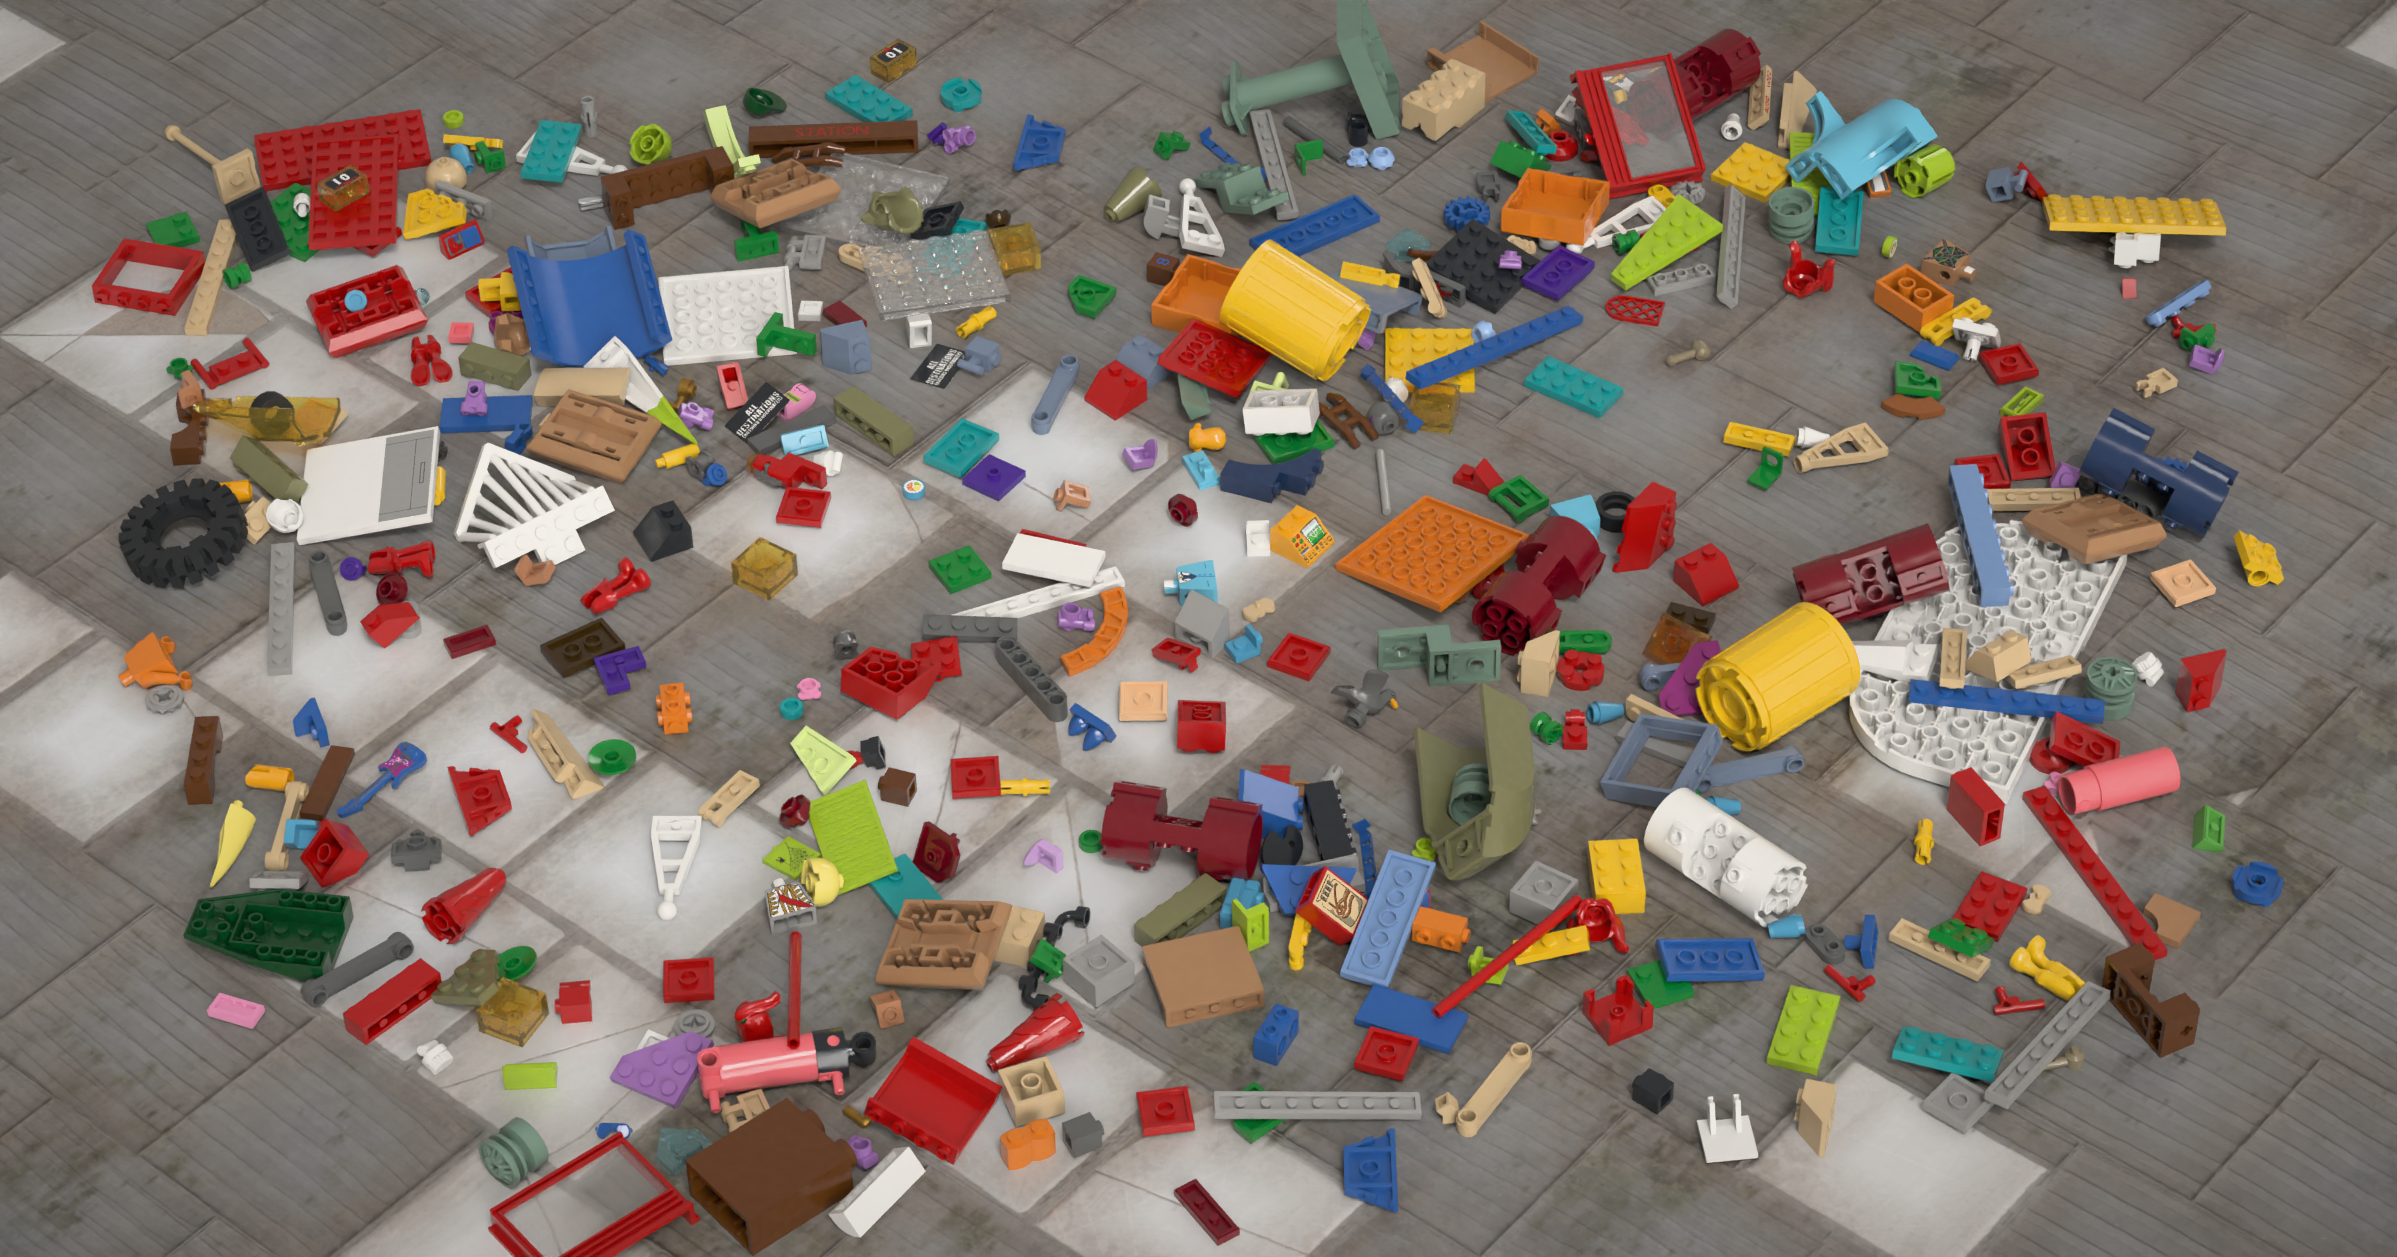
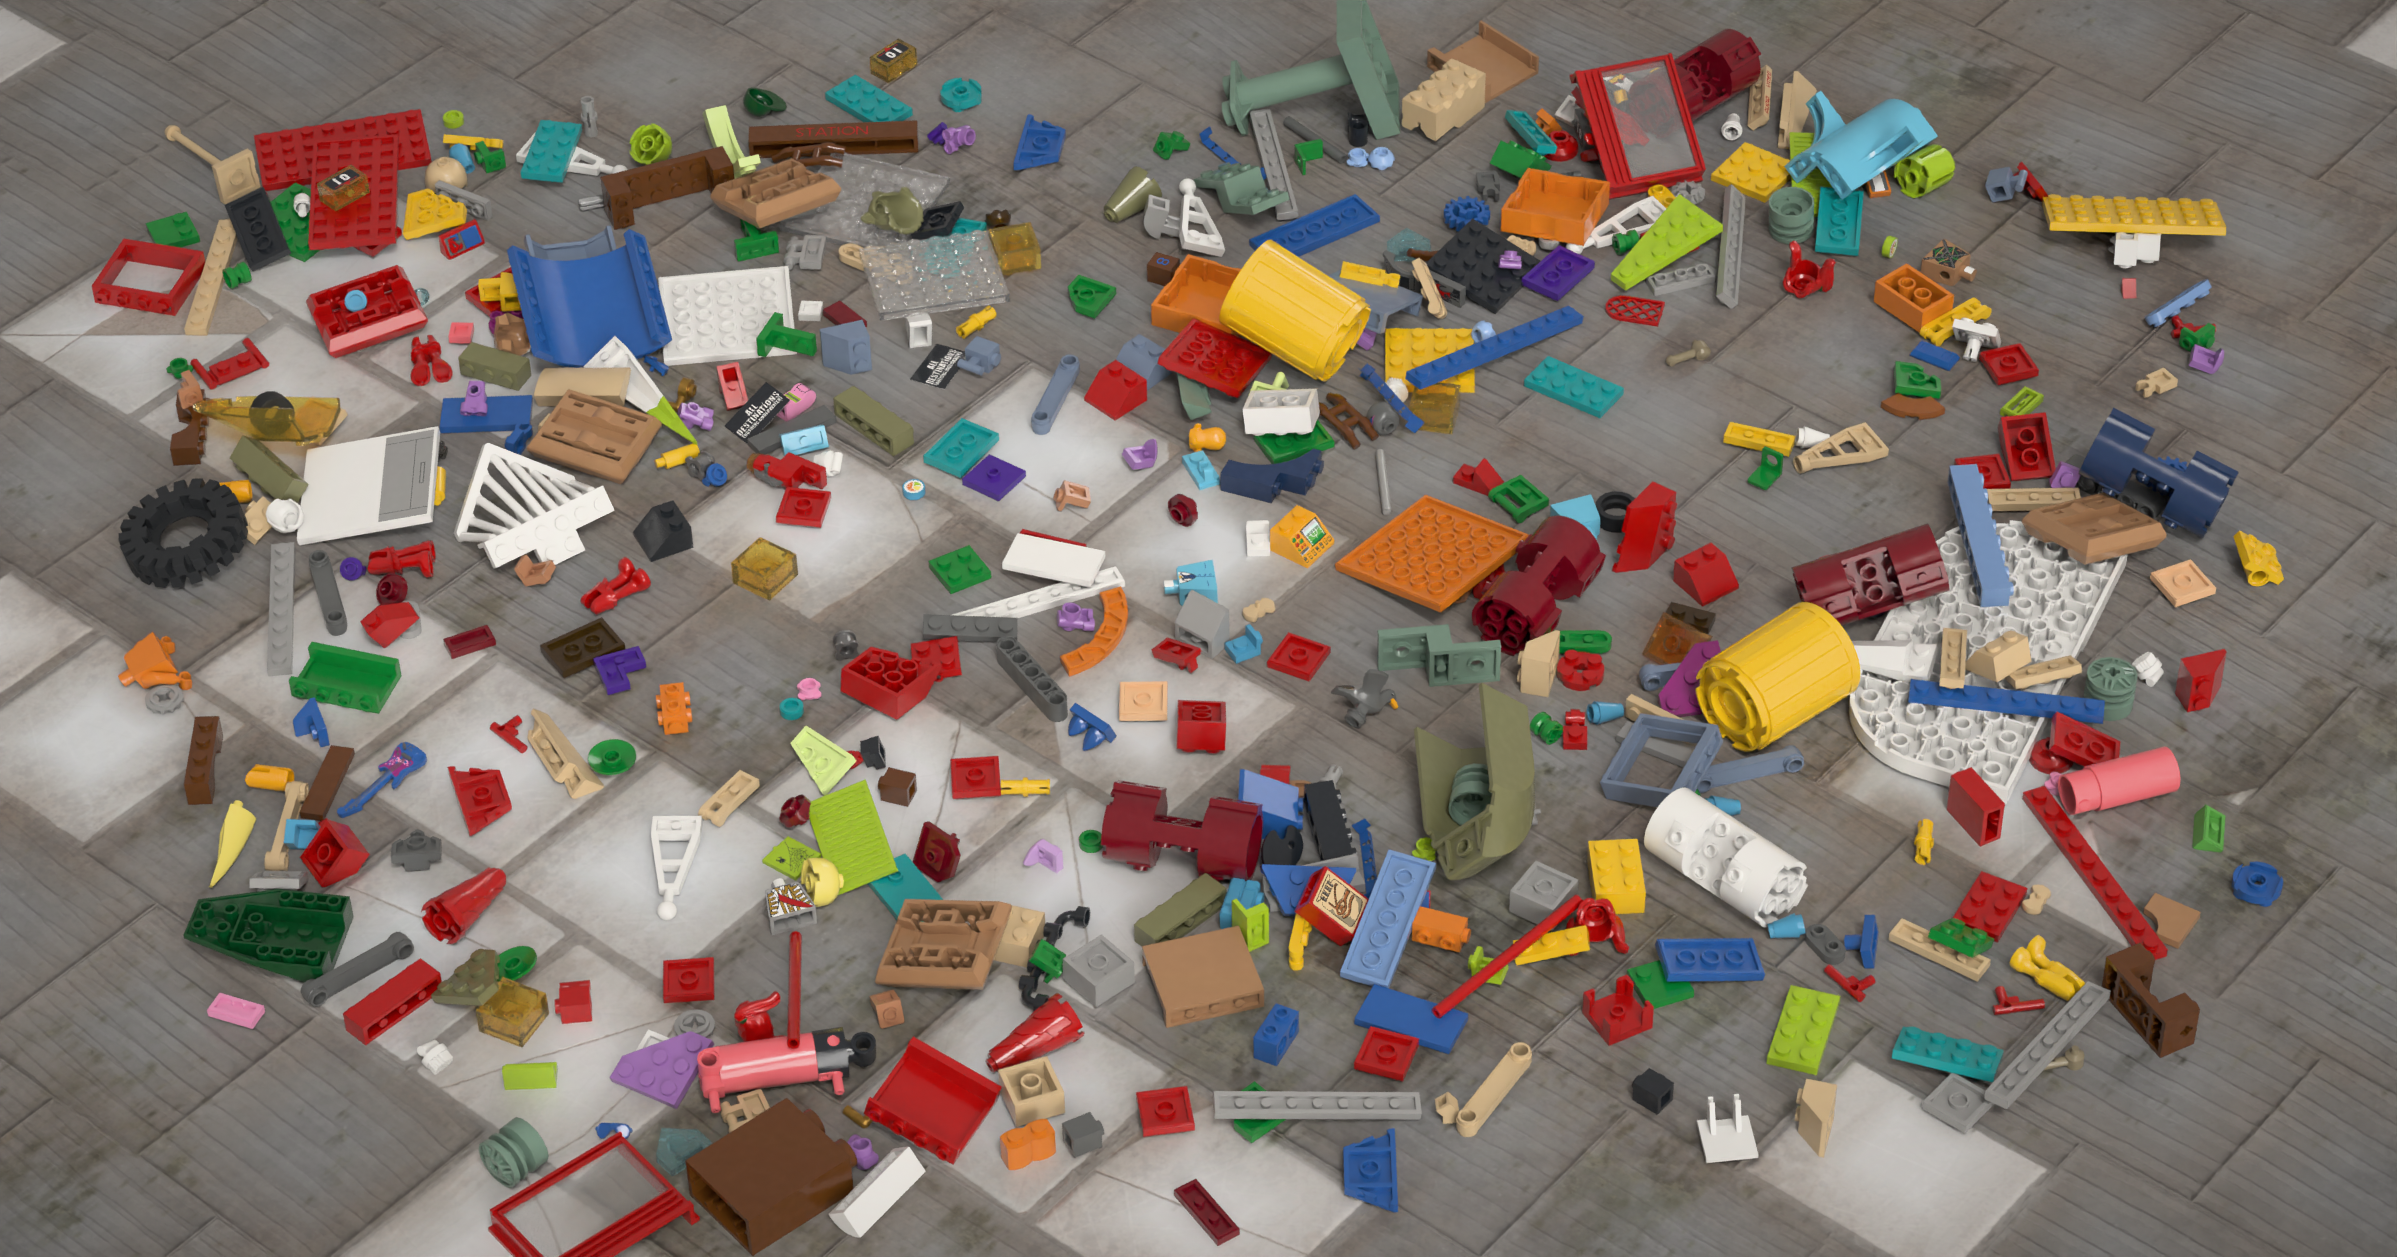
(346, 678): none -> green panel

